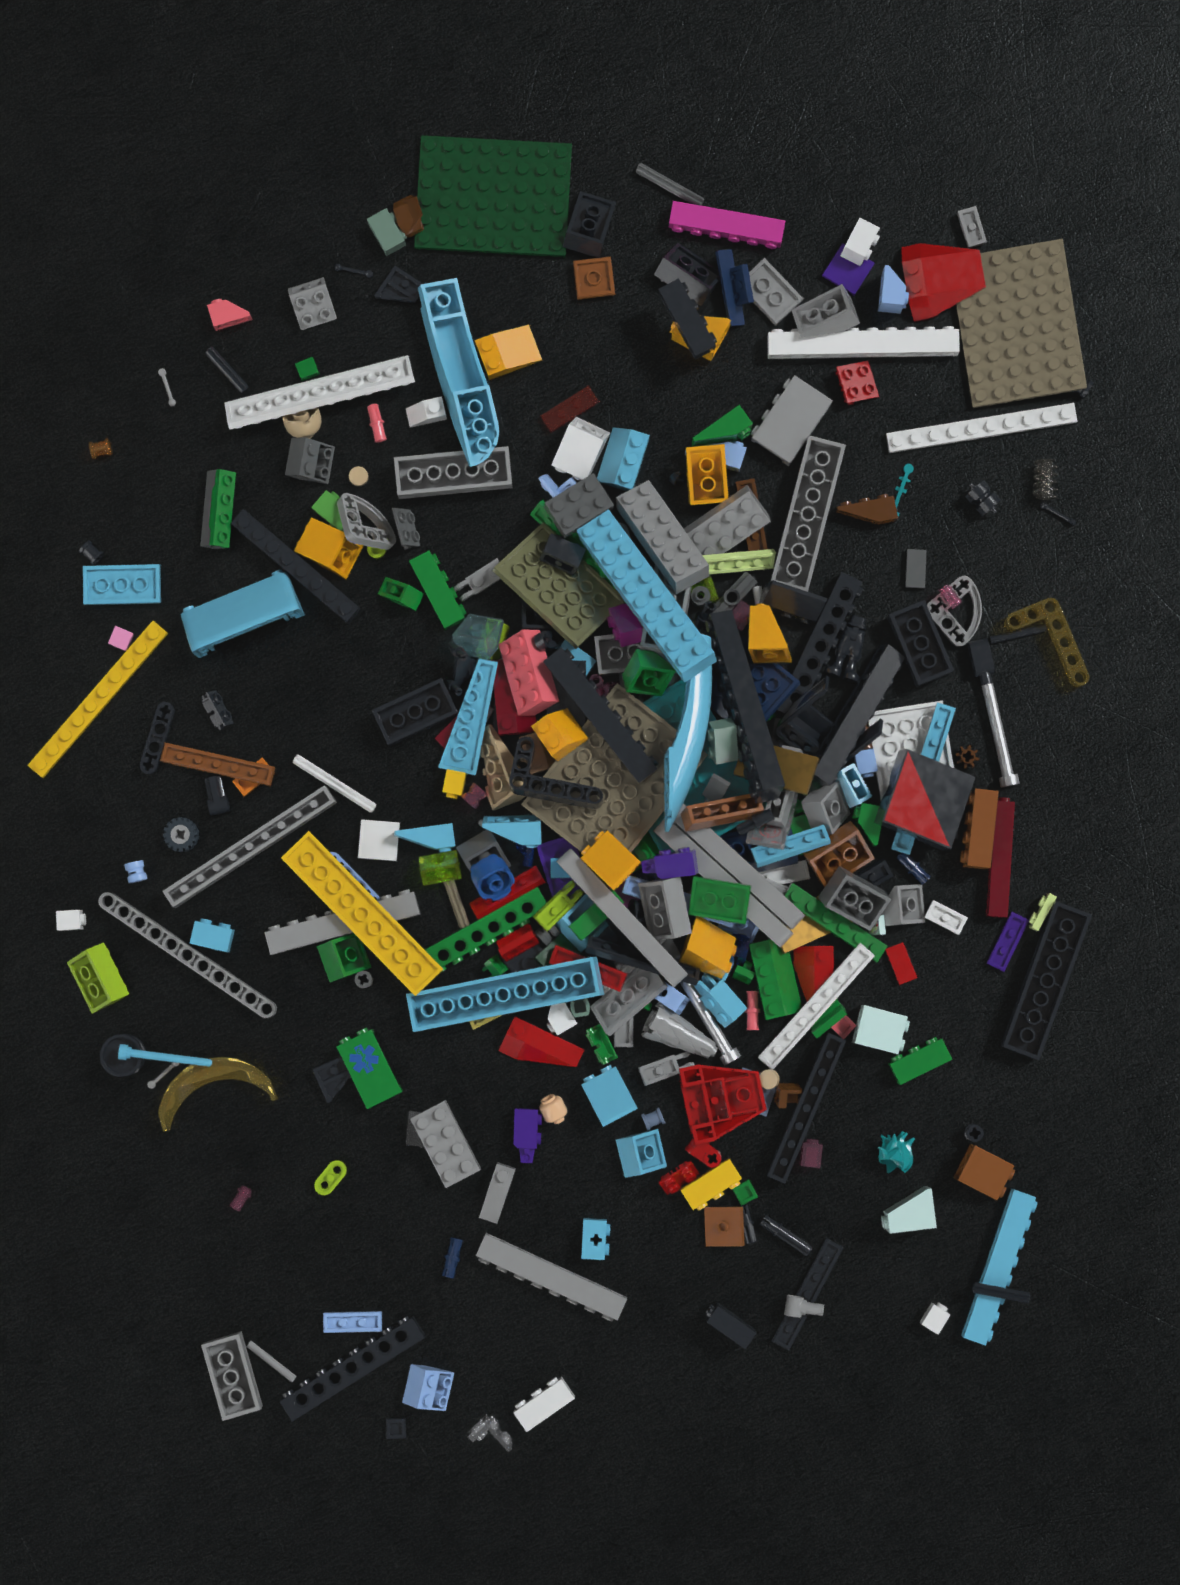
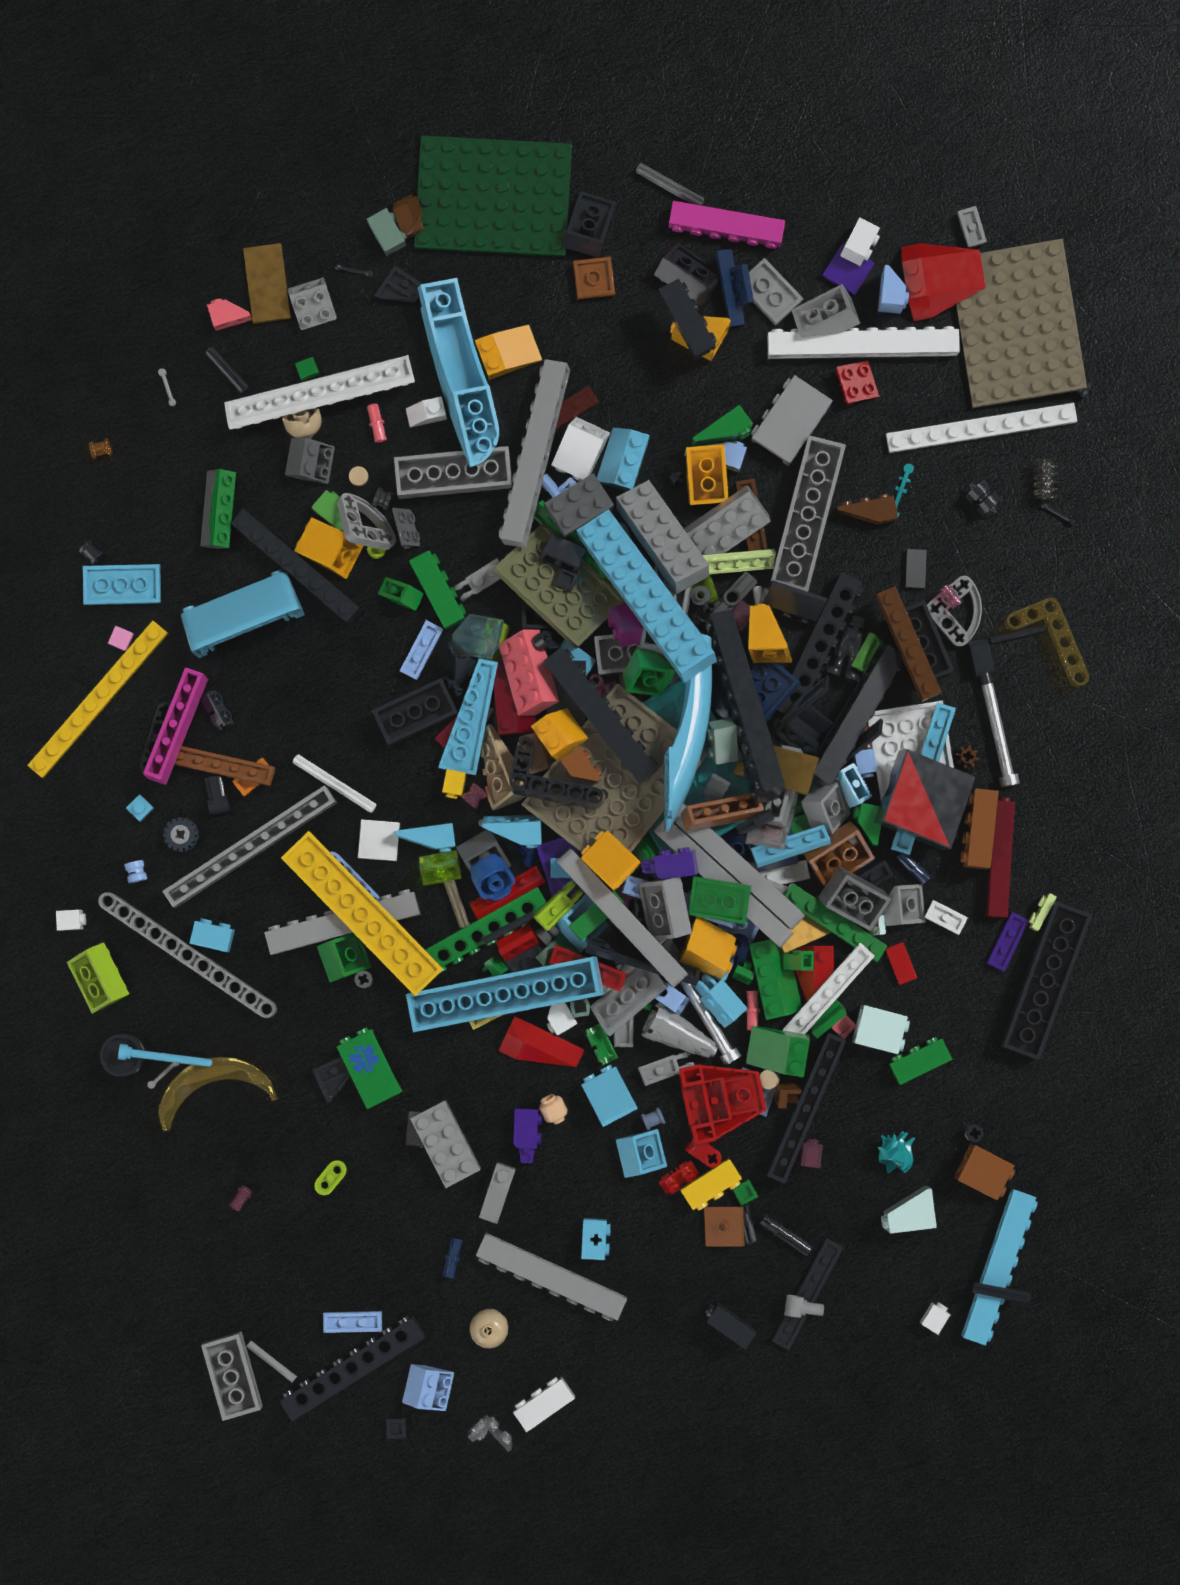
(139, 808): none -> medium azure plate
(175, 726): none -> dark pink brick
(267, 283): none -> pearl gold tile
(382, 499): none -> pearl dark grey wheel
(421, 650): none -> light blue plate
(492, 1319): none -> tan cylinder
(507, 928): none -> black bar
(535, 453): none -> light grey brick
(566, 579): none -> black tile
(579, 767): none -> dark orange slope
(778, 1050): none -> green slope
(799, 960): none -> green brick
(866, 652): none -> bright green tile
(908, 644): none -> reddish brown brick

